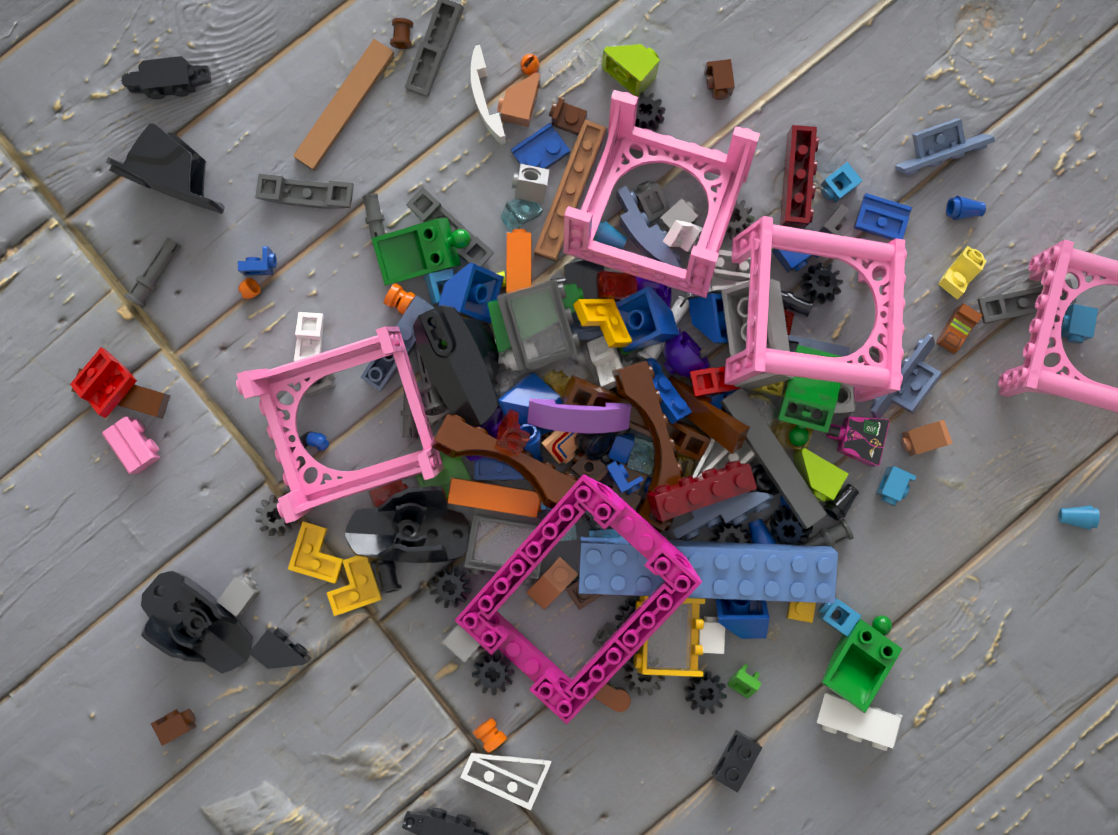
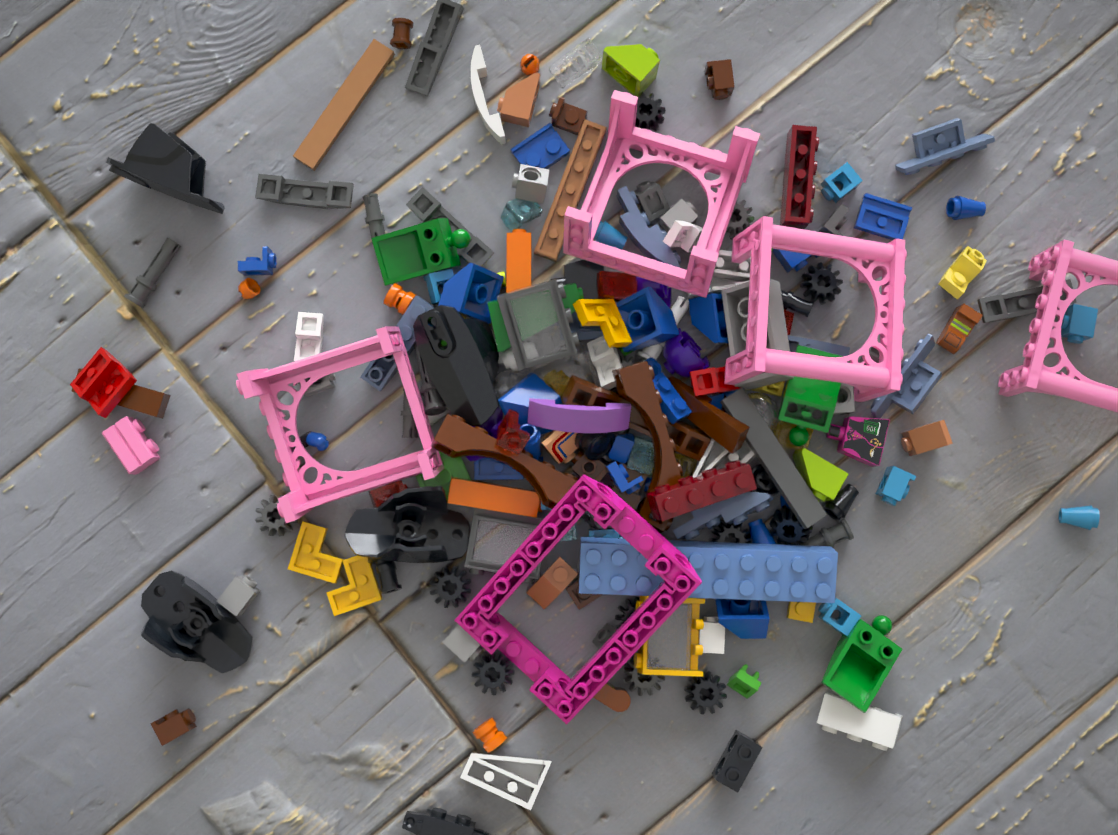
(166, 77): black hinge -> none
(277, 651): black slope -> none

